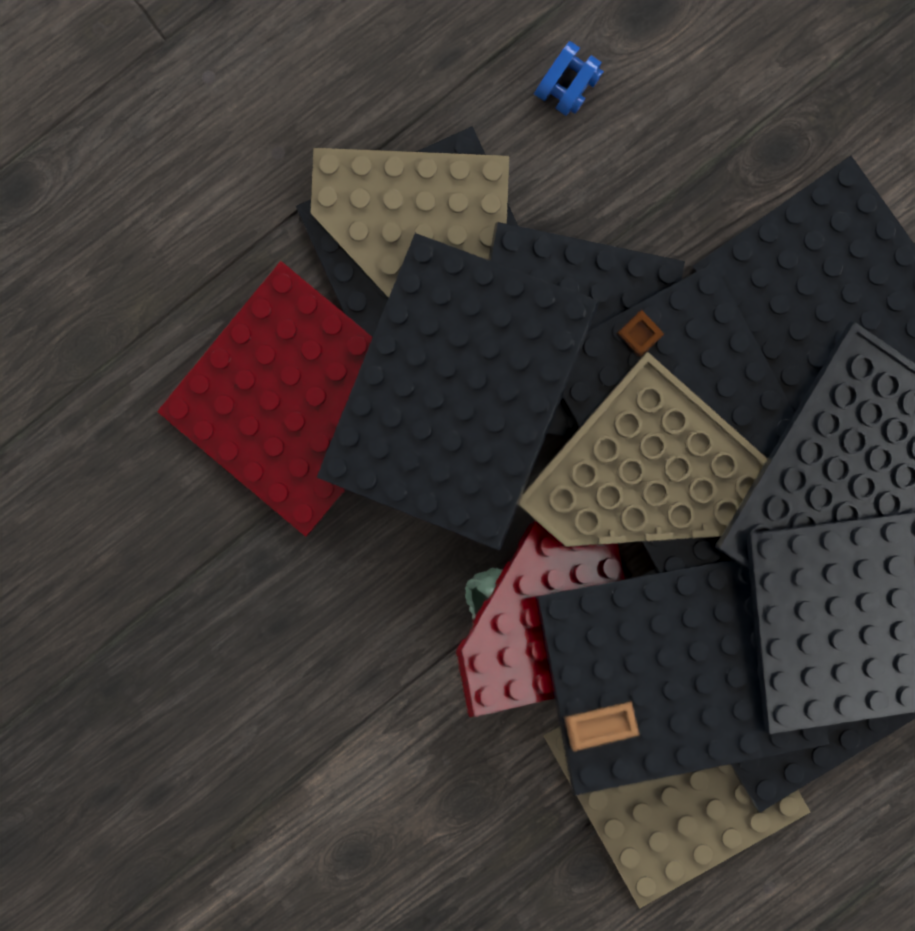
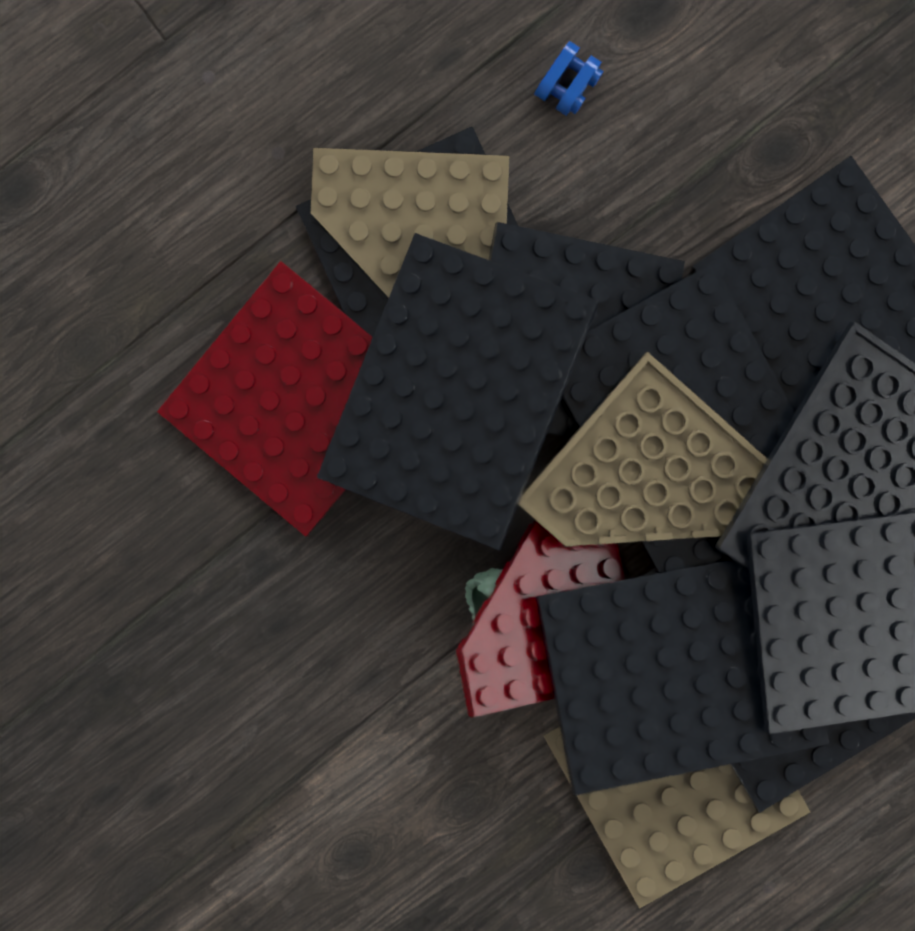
(601, 726): medium nougat tile -> none
(640, 333): reddish brown tile -> none

